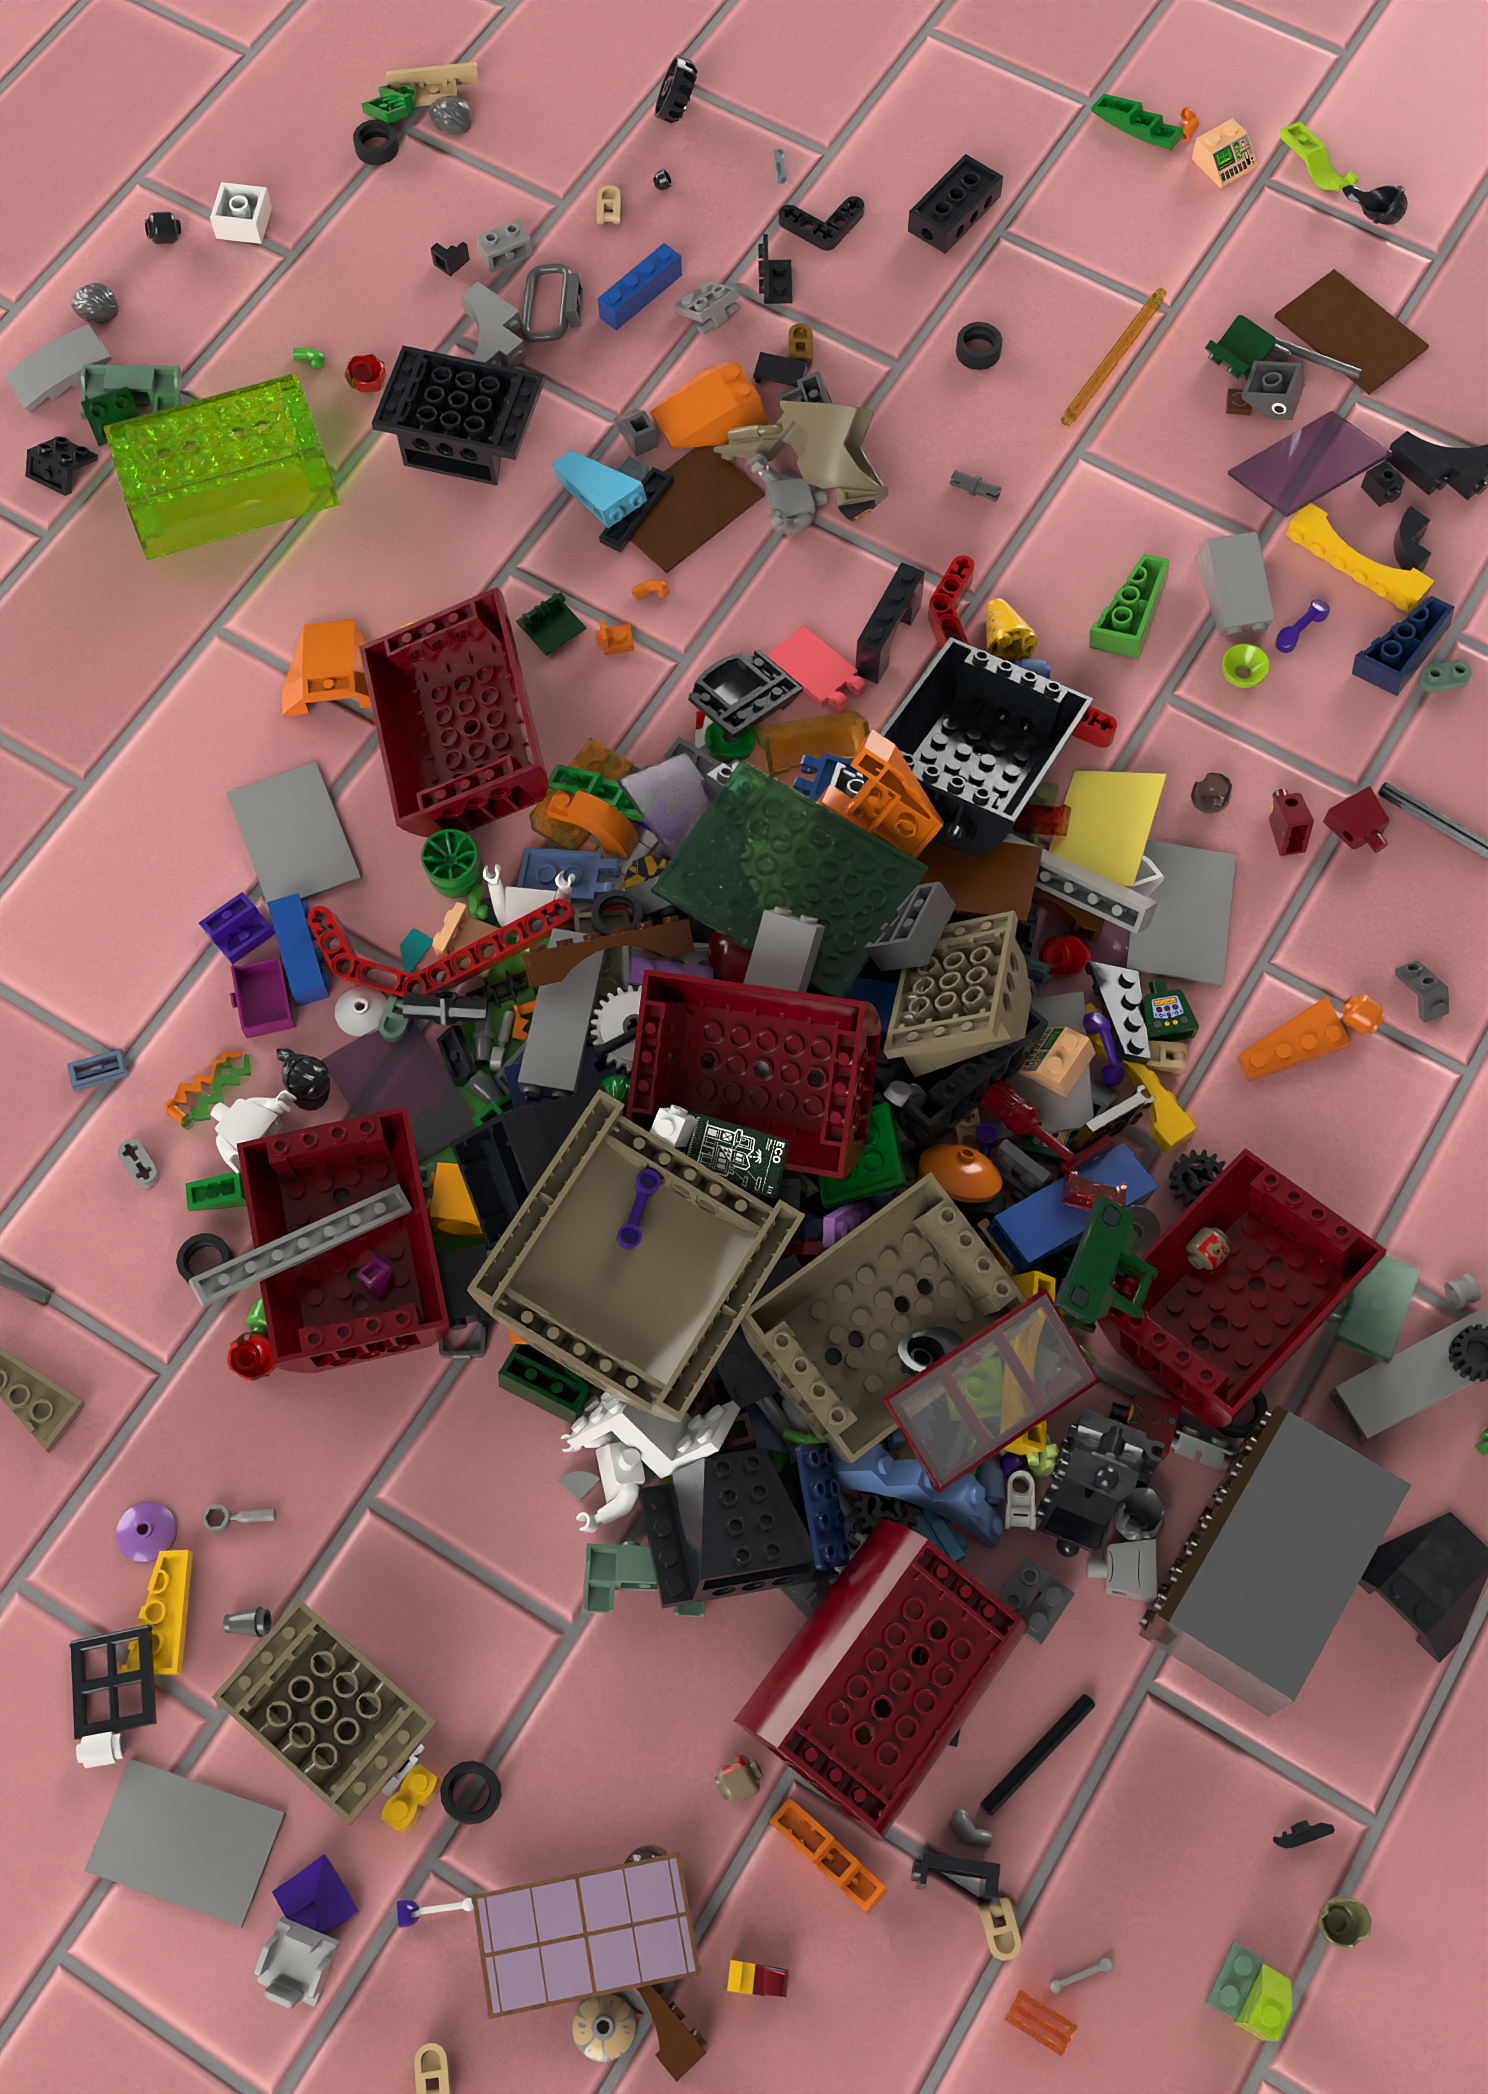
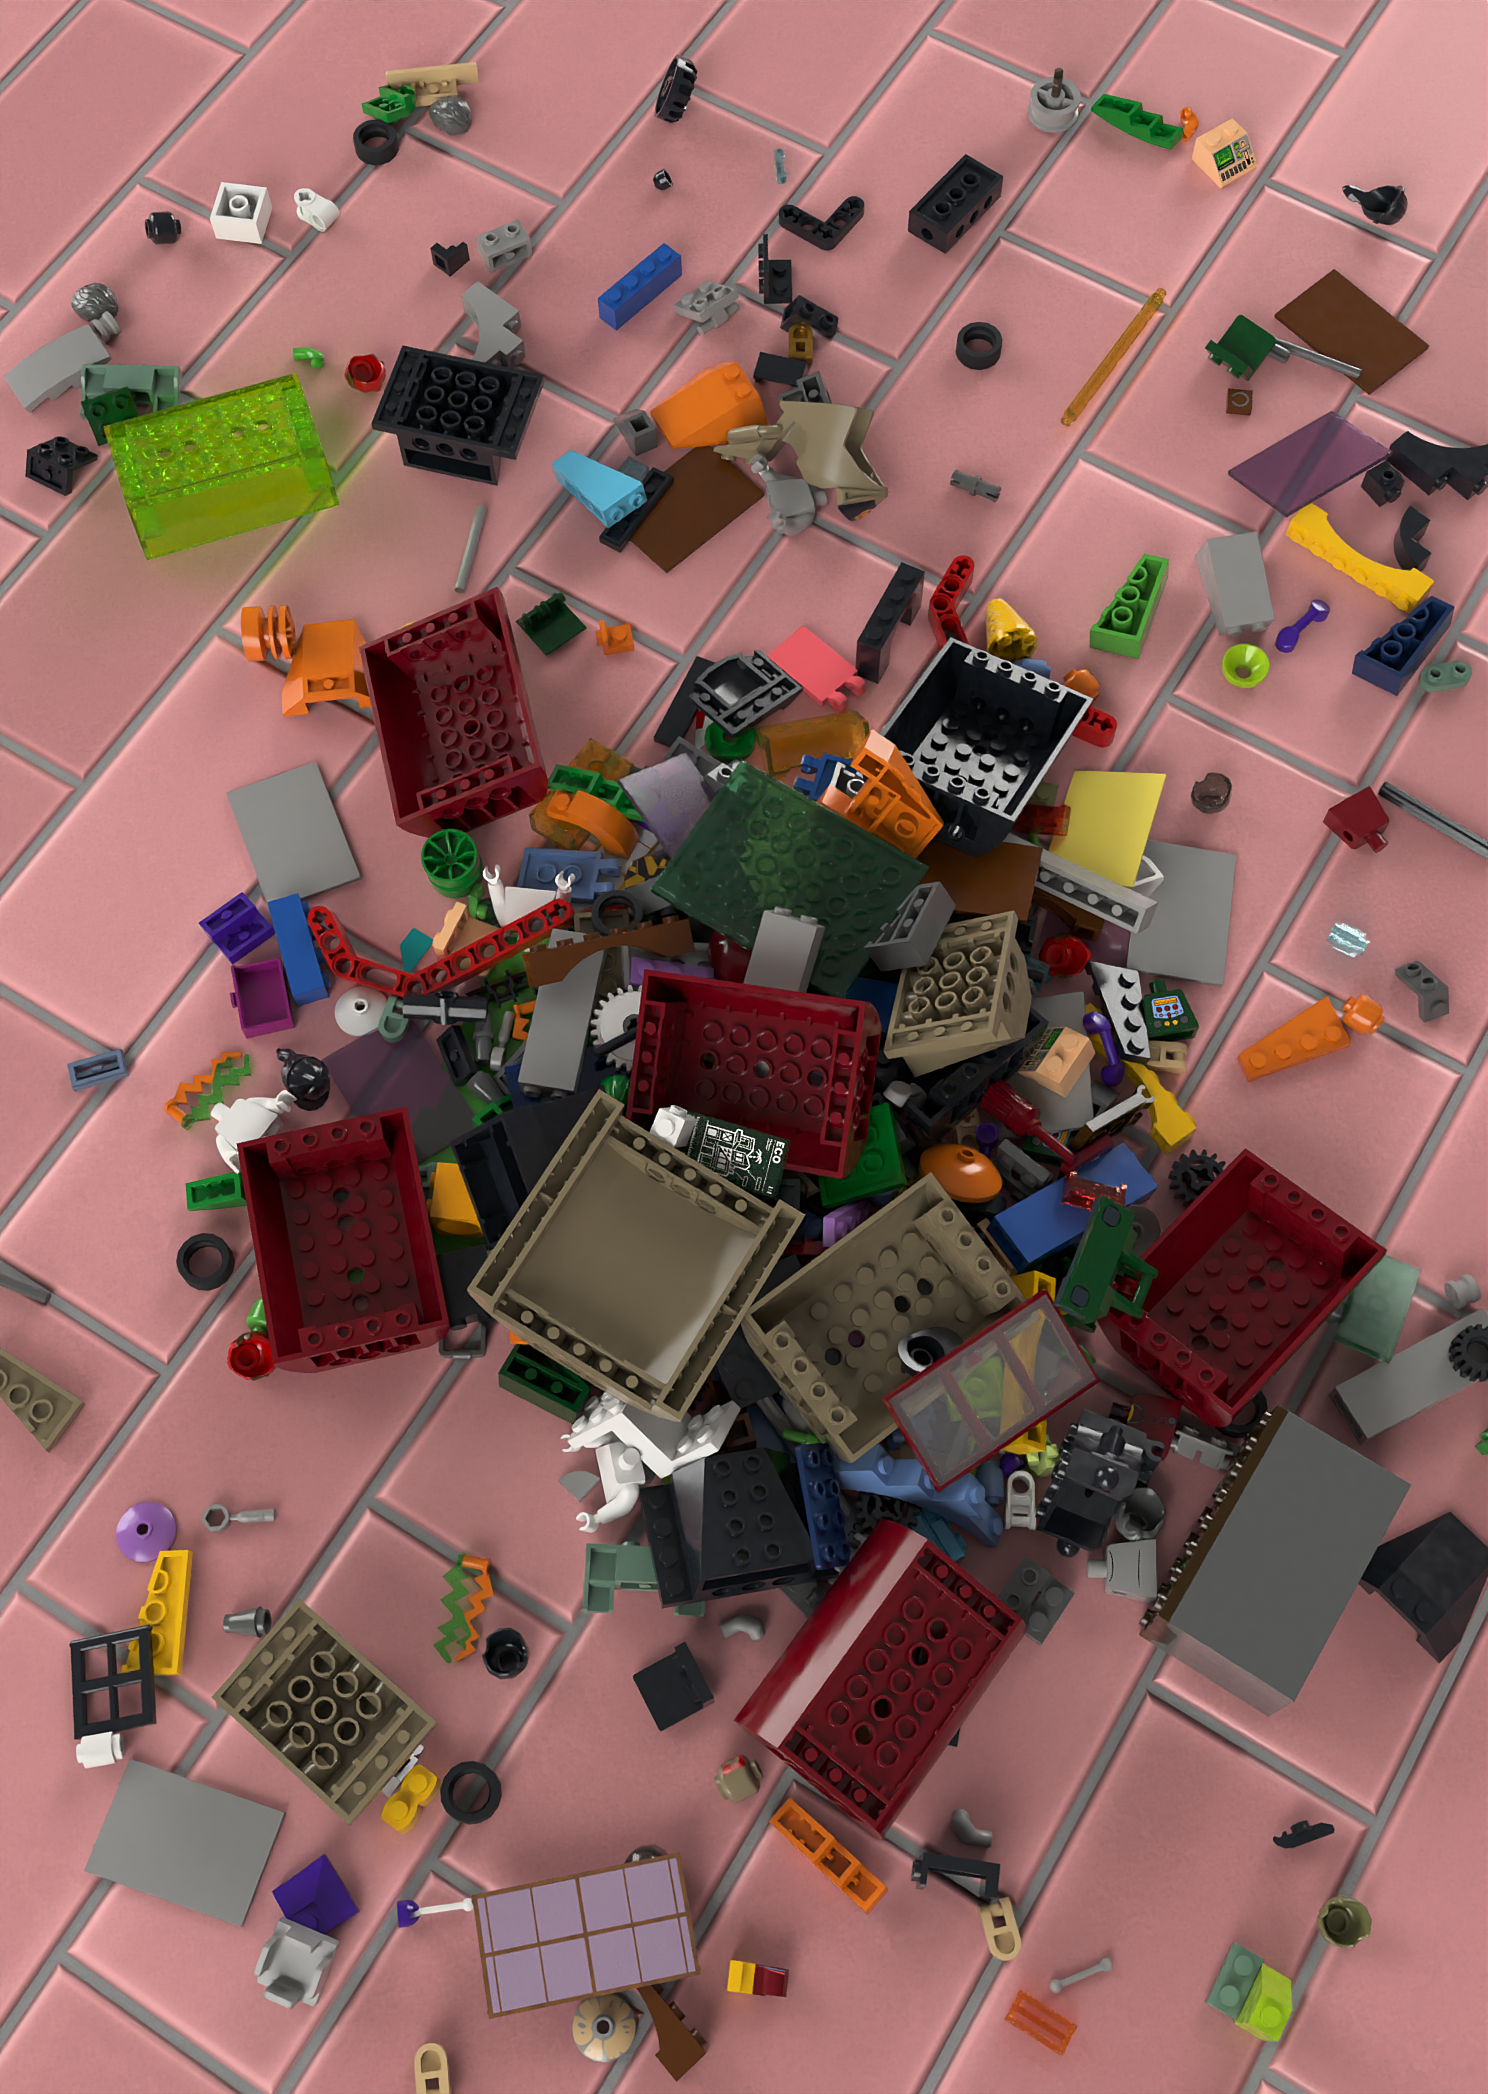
(105, 326): none -> light grey wheel
(133, 1166): light grey beam -> none
(266, 633): none -> orange wheel
(299, 1246): light grey plate -> none
(315, 209): none -> white piece
(375, 1275): magenta slope -> none
(461, 1618): none -> piece
(470, 549): none -> light grey bar
(505, 1653): none -> black hair
(570, 303): dark grey bar -> none
(609, 199): tan plate -> none
(645, 1186): dark purple bar -> none
(650, 586): orange arm -> none
(673, 1688): none -> black bracket
(681, 711): none -> black tile
(744, 1623): none -> light grey arm
(813, 315): none -> black bracket
(1037, 1754): black axle -> none
(1054, 103): none -> light grey wheel
(1082, 682): none -> orange head
(1208, 1248): dark tan head -> none
(1274, 388): dark grey slope -> none
(1290, 822): dark red torso -> none
(1315, 156): lime piece -> none
(1348, 939): none -> clear light blue brick

